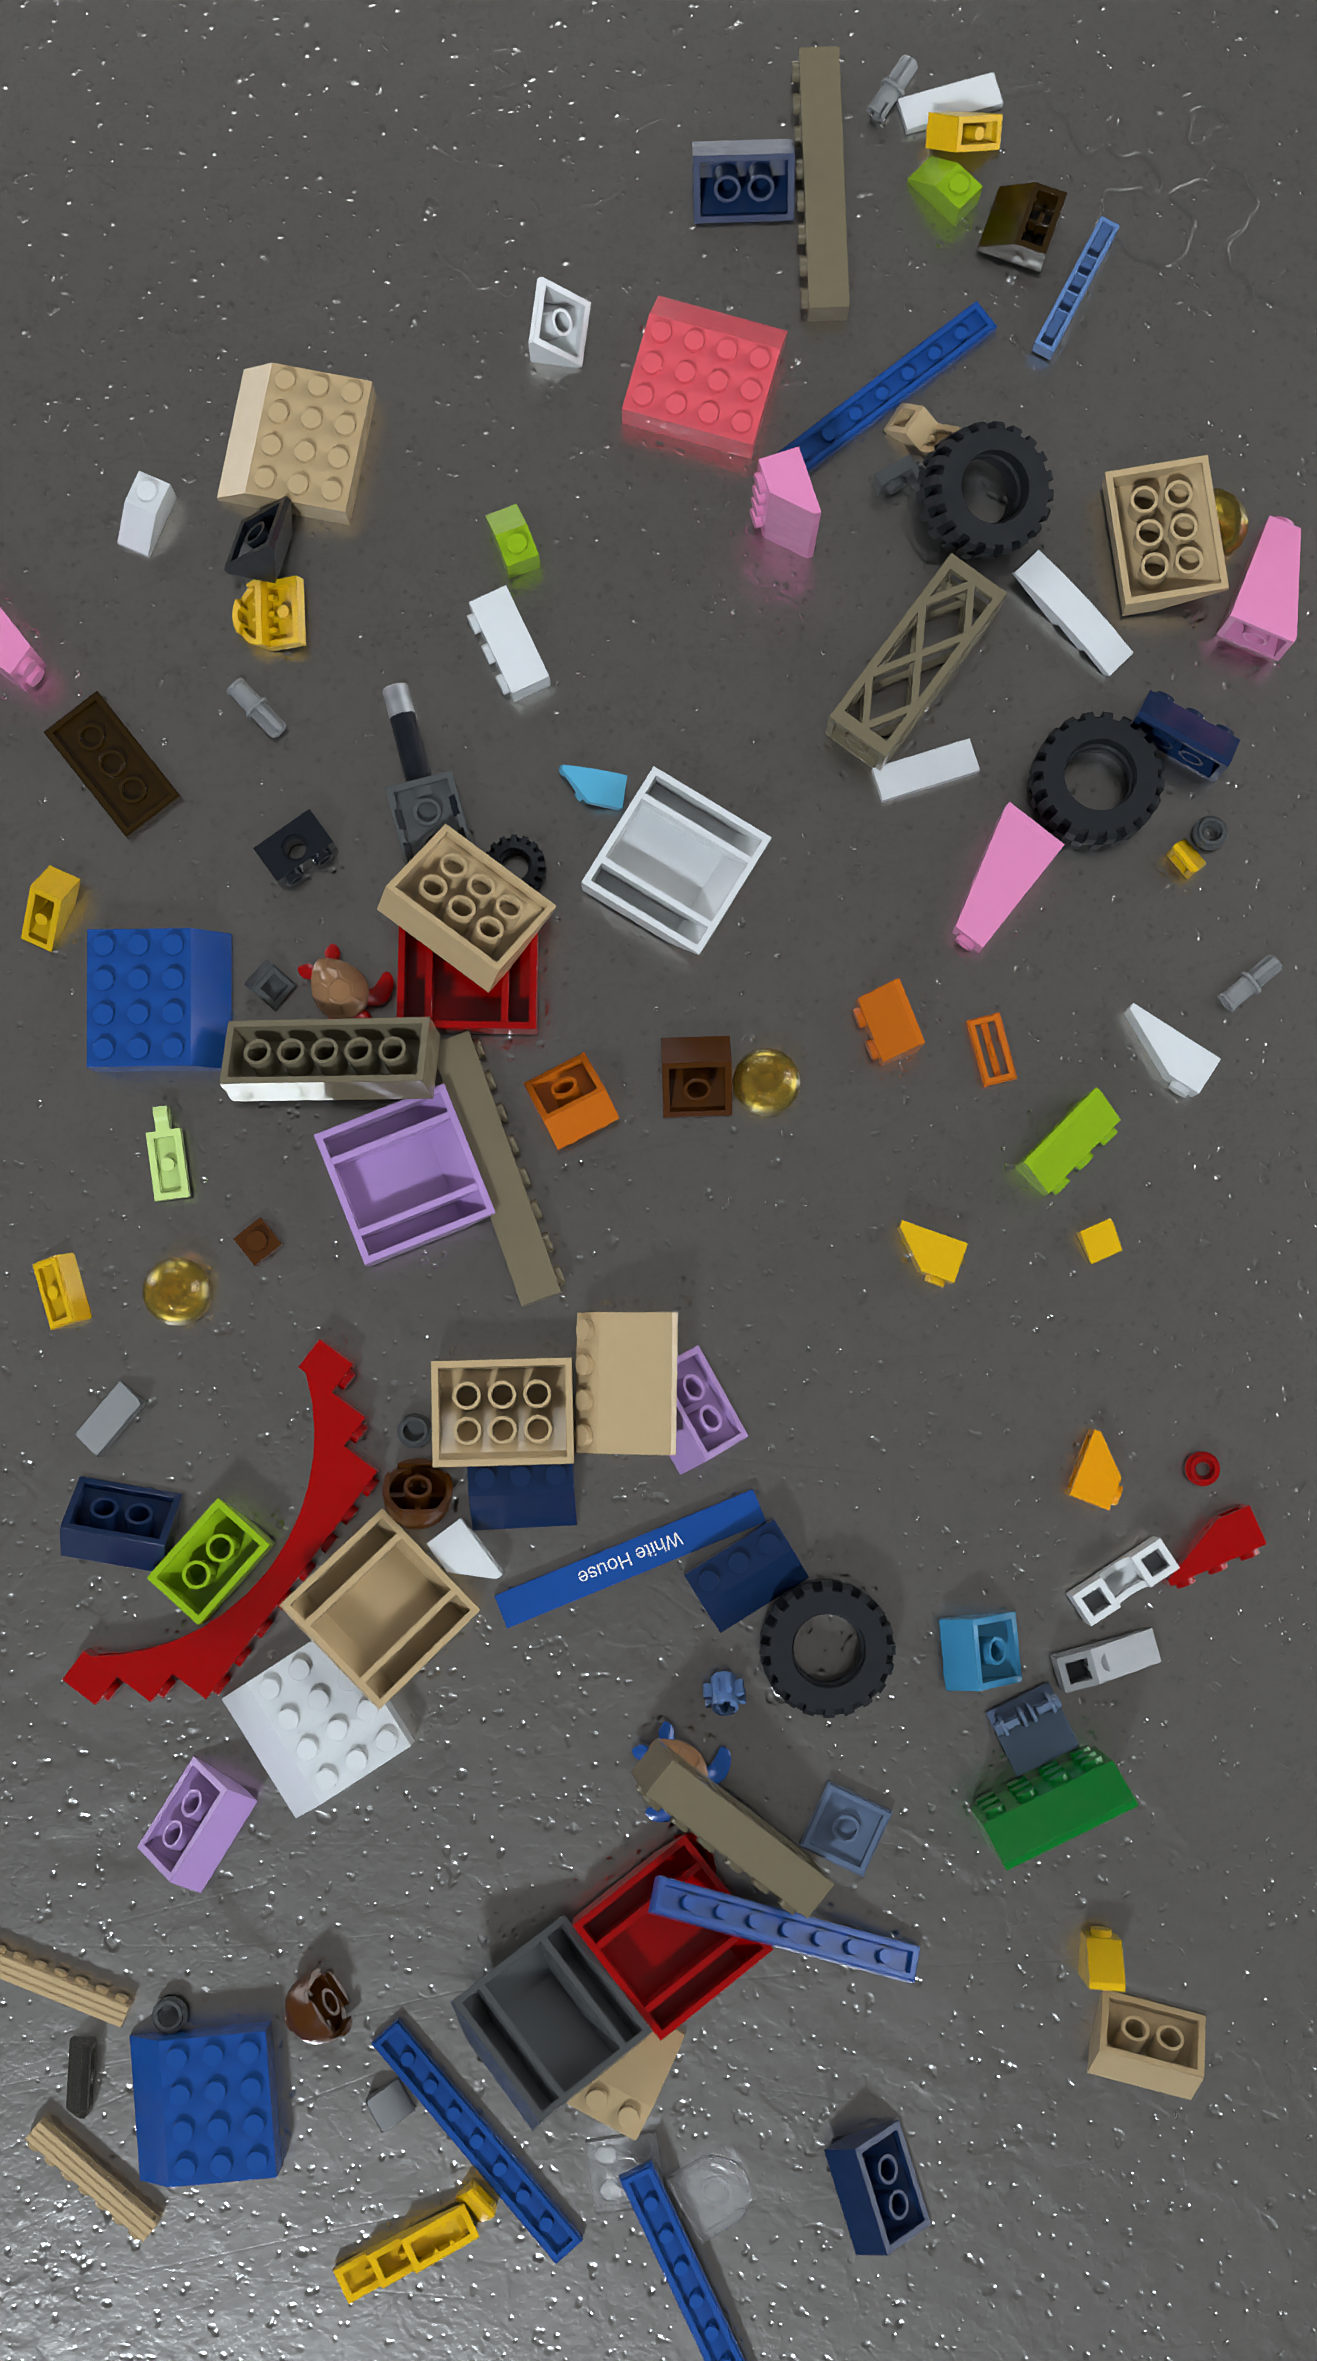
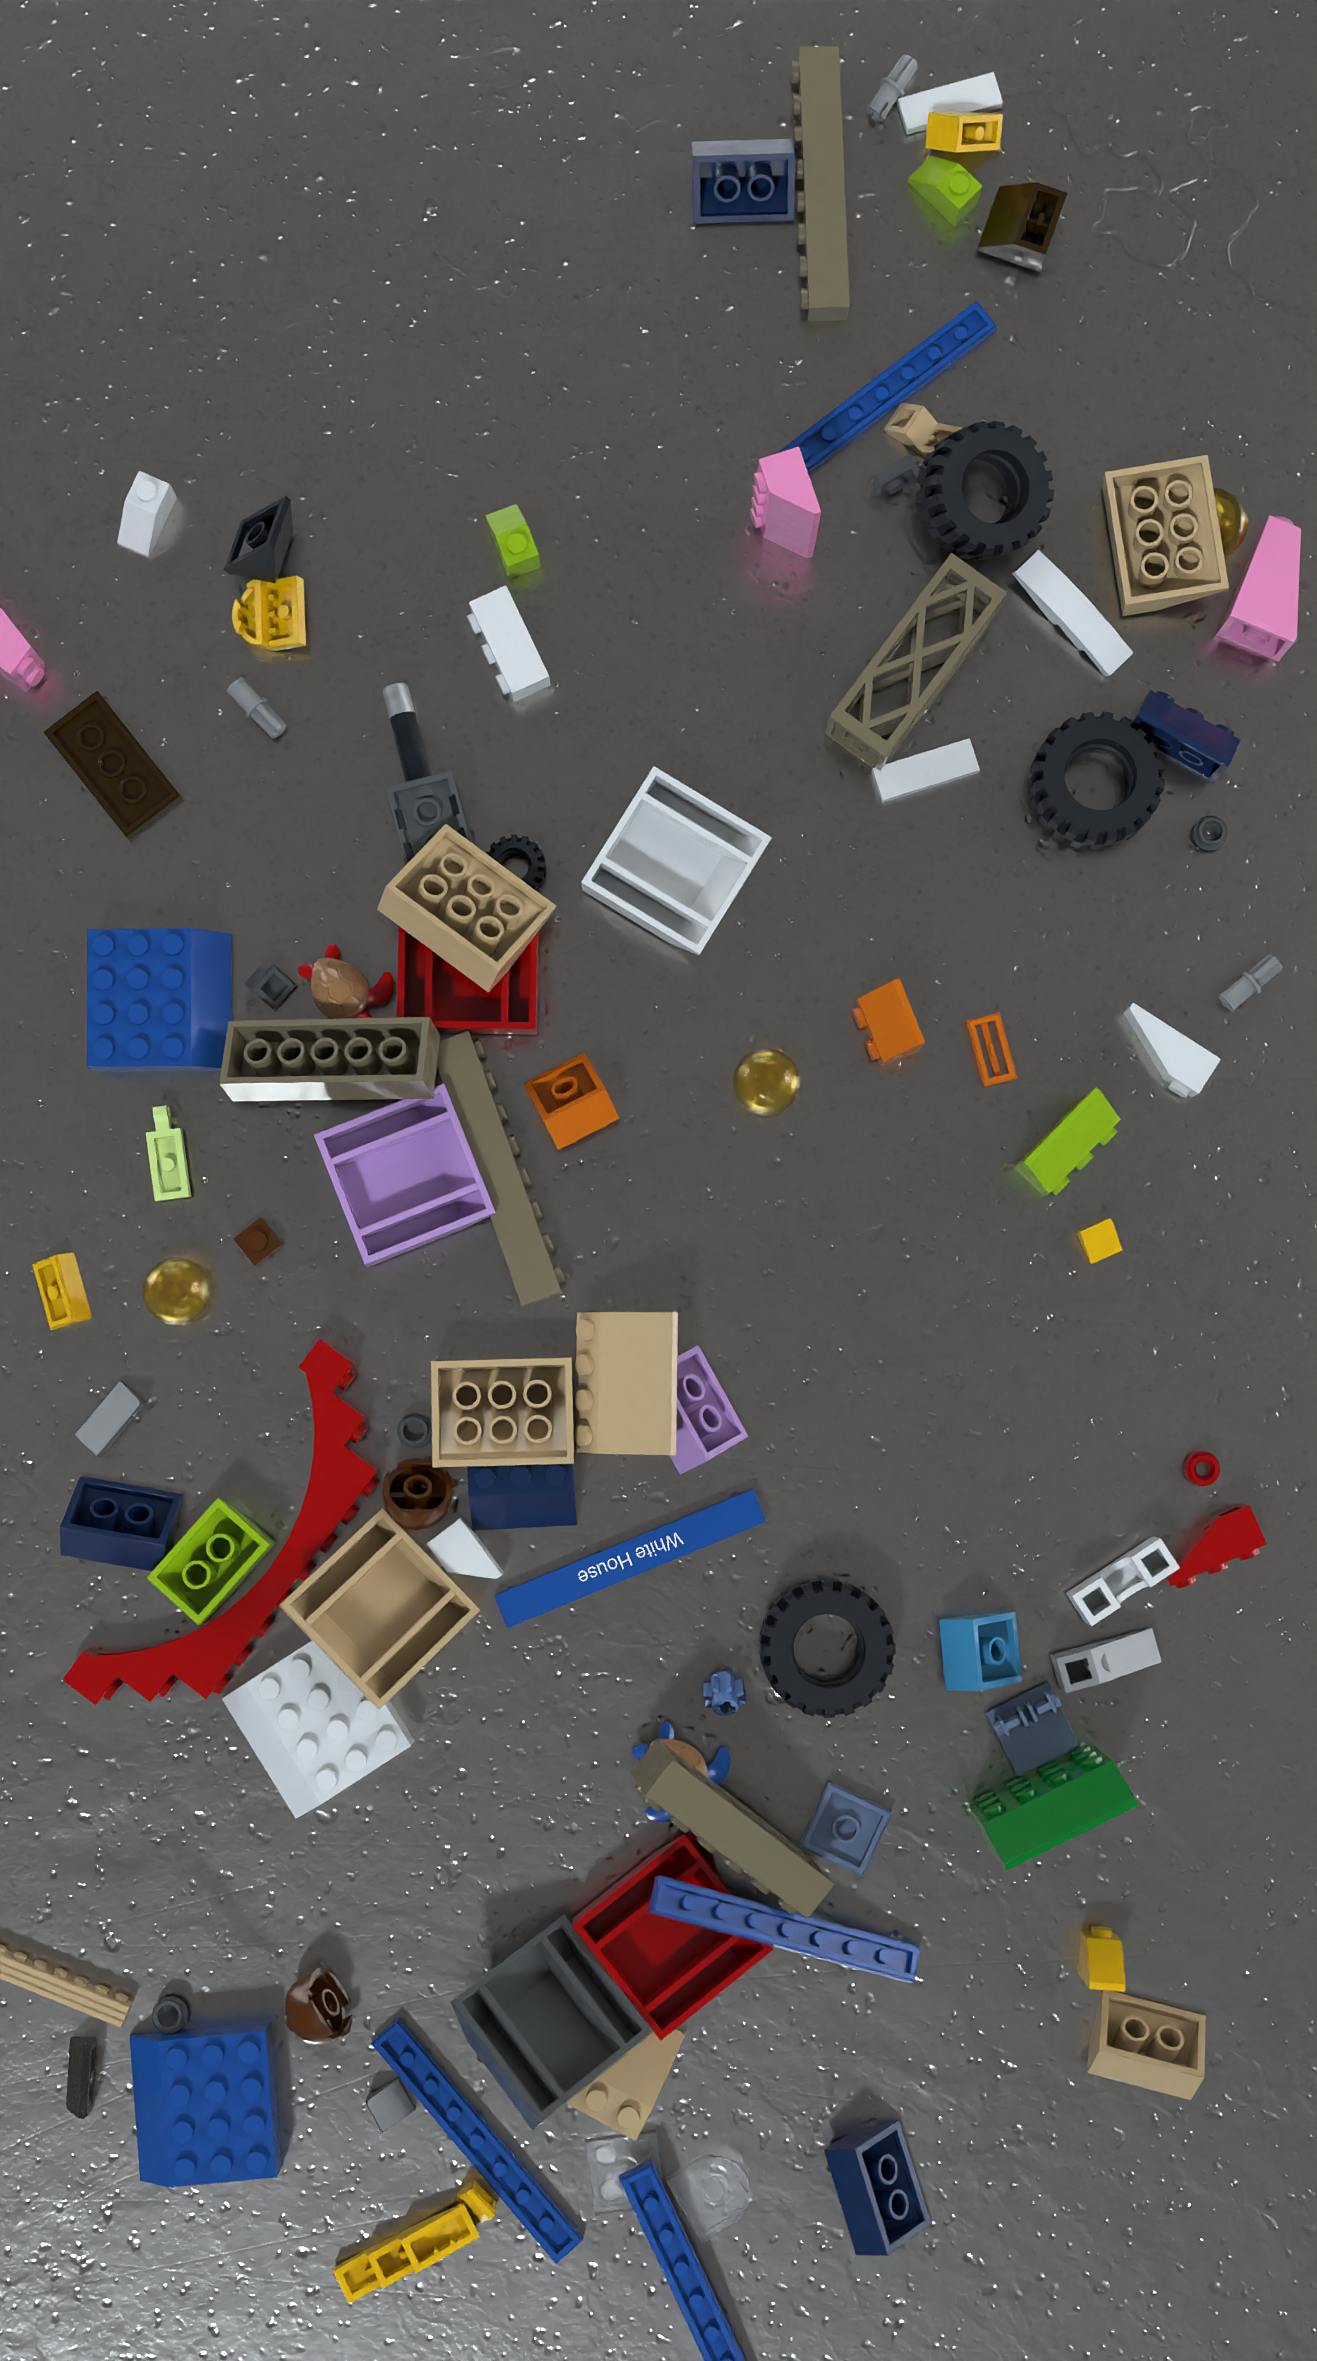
(49, 907): yellow slope -> none
(92, 2179): tan piece -> none
(196, 1825): lavender slope -> none
(298, 439): tan slope -> none
(301, 830): black brick -> none
(558, 326): white slope -> none
(596, 786): medium azure slope -> none
(696, 1076): reddish brown slope -> none
(703, 376): coral slope -> none
(746, 1575): dark blue slope -> none
(932, 1253): yellow slope -> none
(1008, 869): bright pink slope -> none
(1075, 287): medium blue piece -> none
(1095, 1474): light orange slope -> none
(1185, 858): yellow slope -> none

